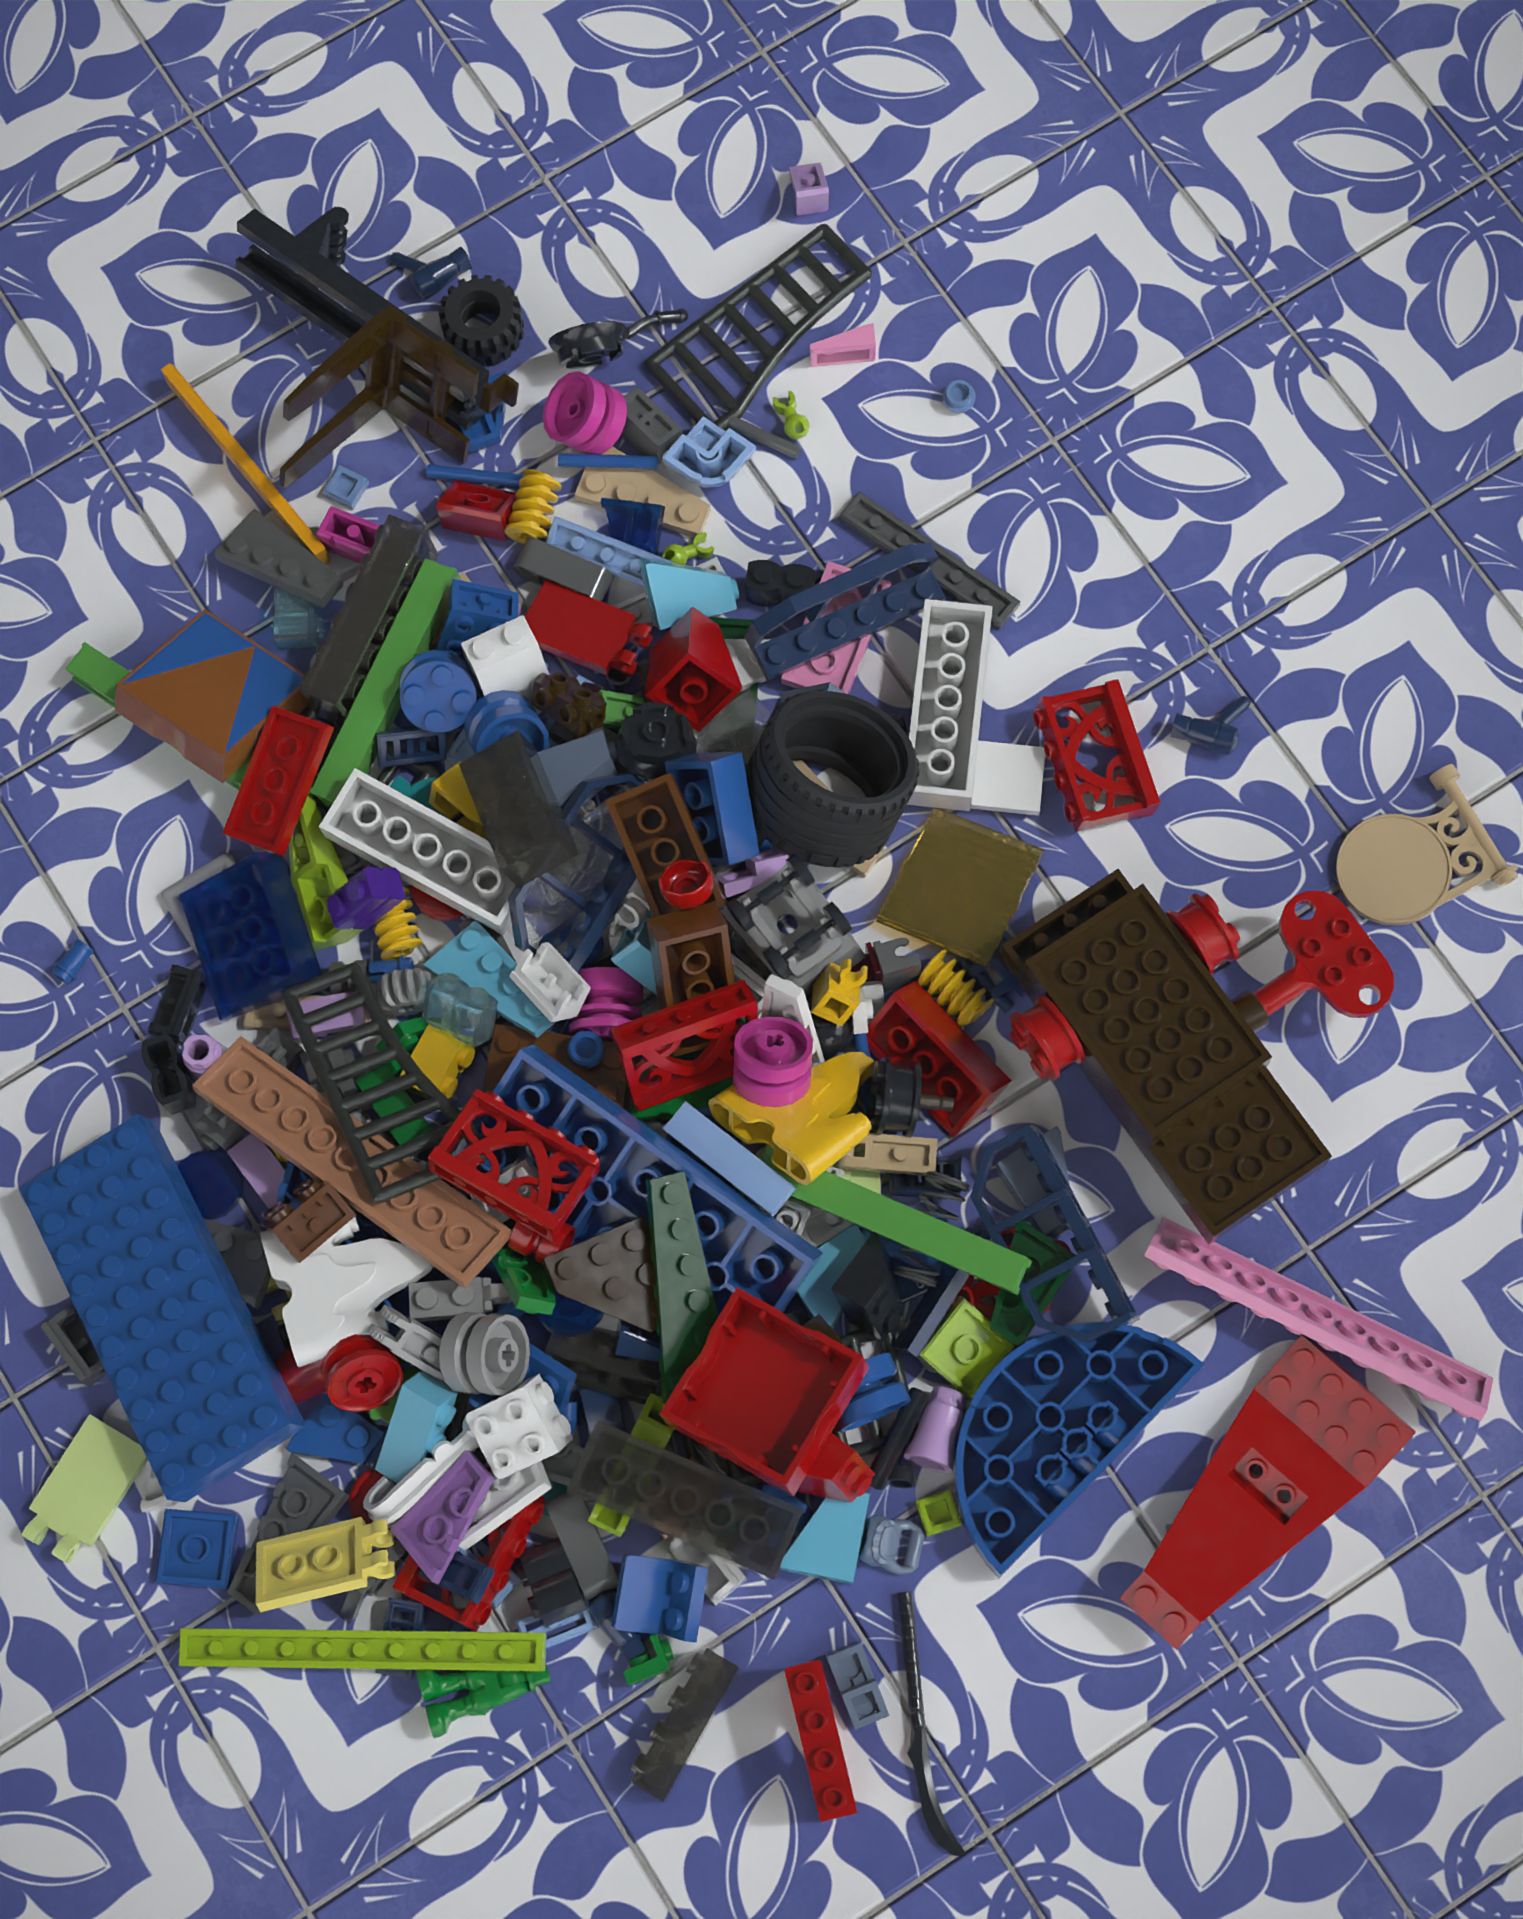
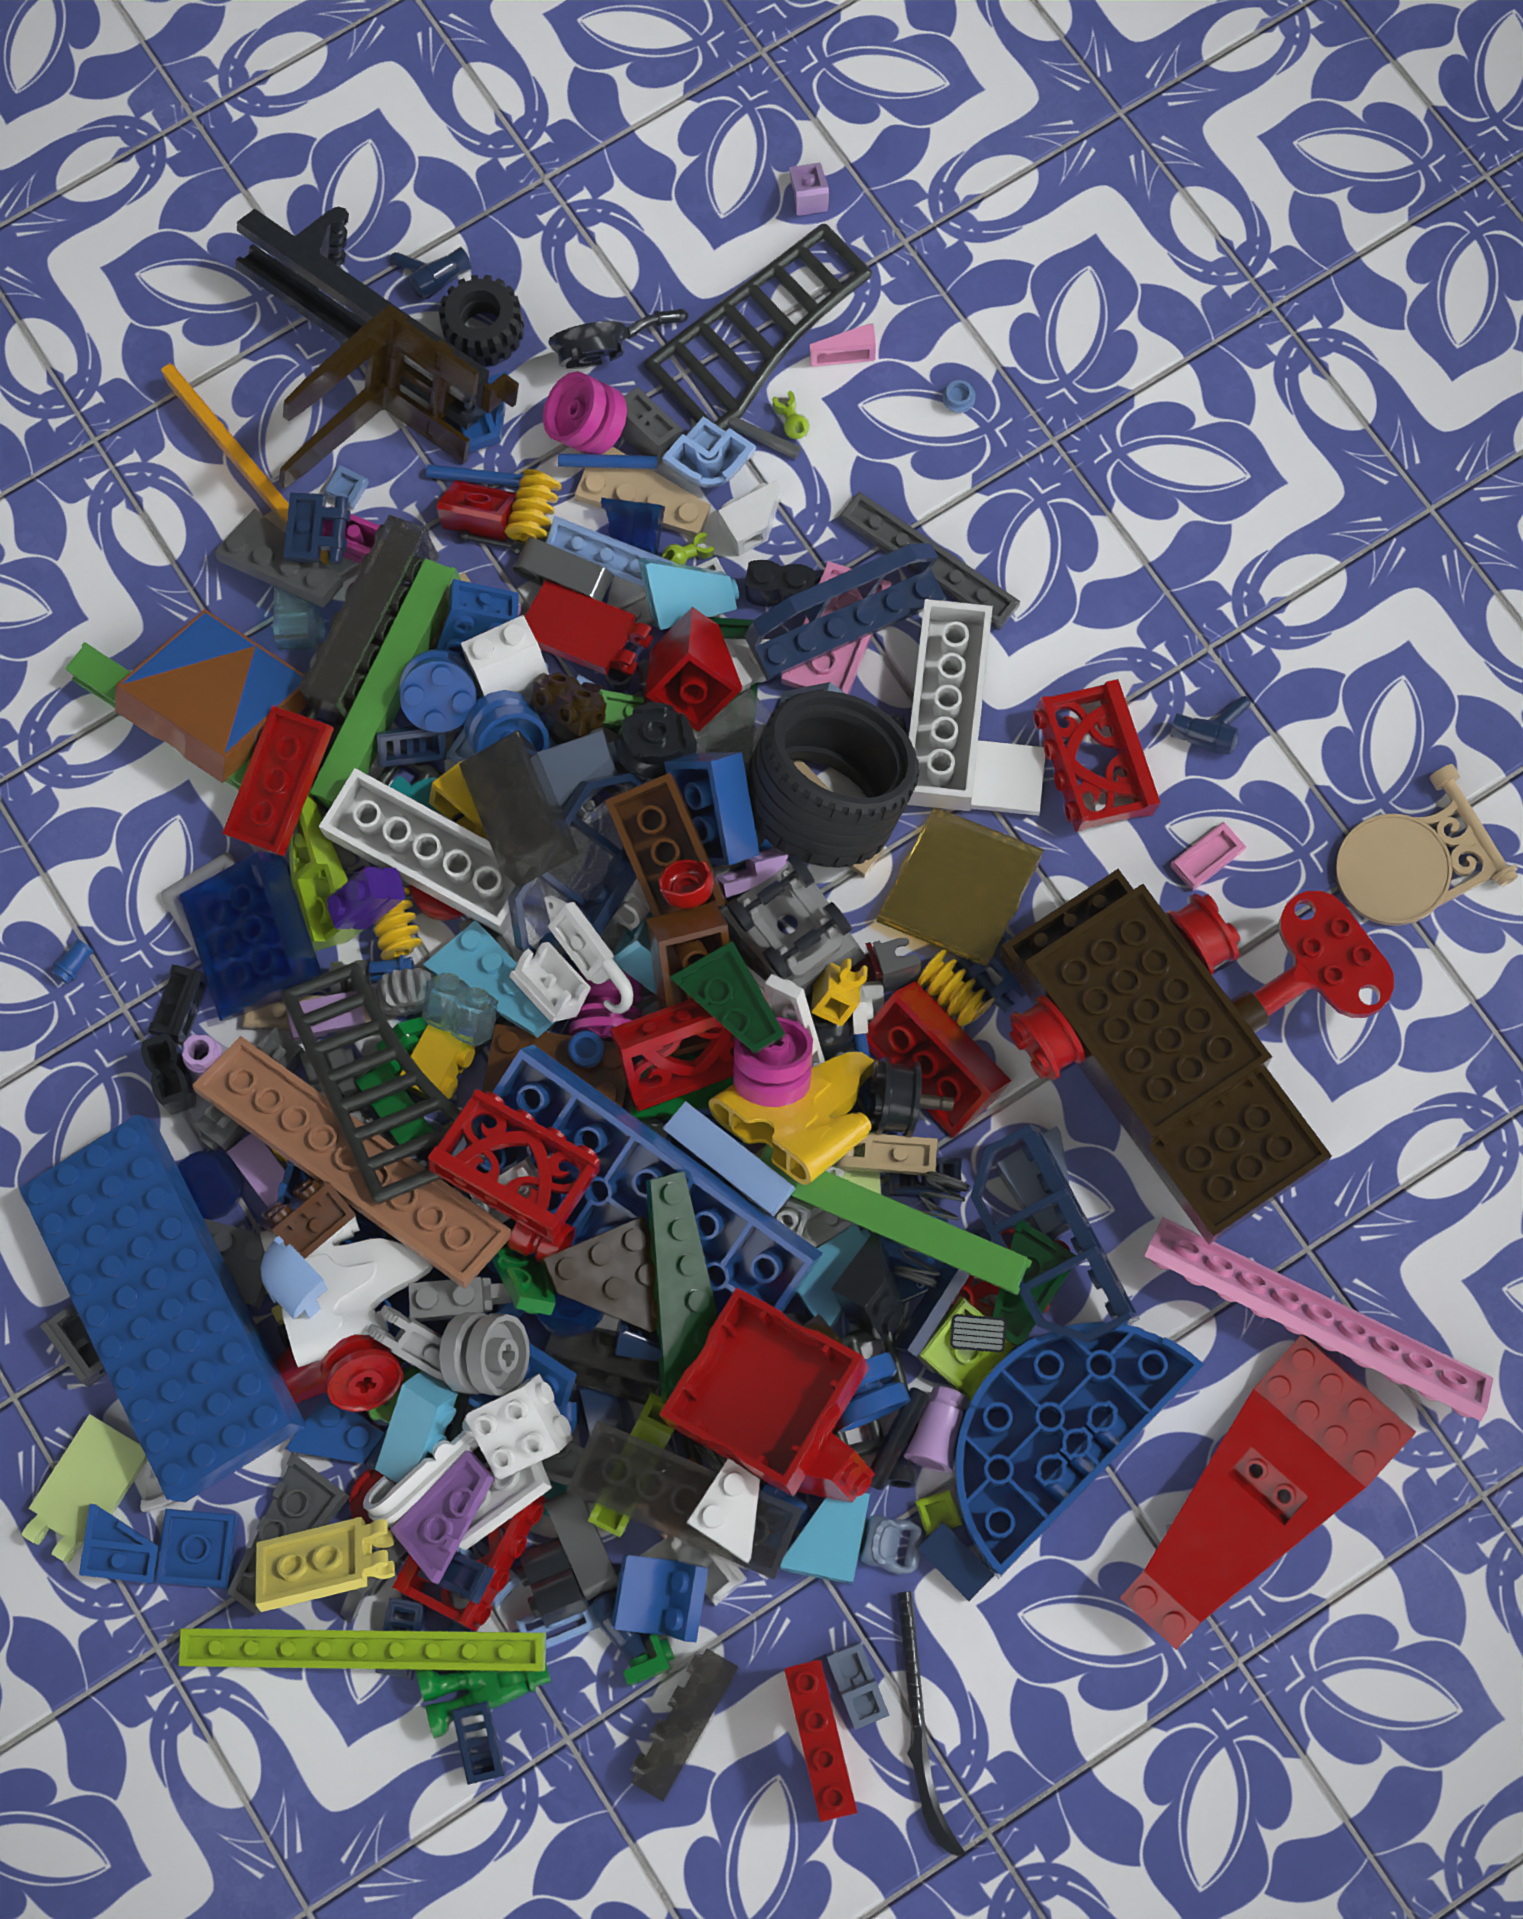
(116, 1549): none -> blue wing
(291, 1280): none -> light blue brick
(305, 528): none -> dark blue plate
(485, 1773): none -> dark blue slope
(516, 546): none -> black hinge
(587, 950): none -> white plate
(729, 1510): none -> white wing
(732, 997): none -> dark green wing
(750, 518): none -> white slope
(955, 1561): none -> dark blue tile
(978, 1333): none -> sticker
(1208, 856): none -> bright pink tile

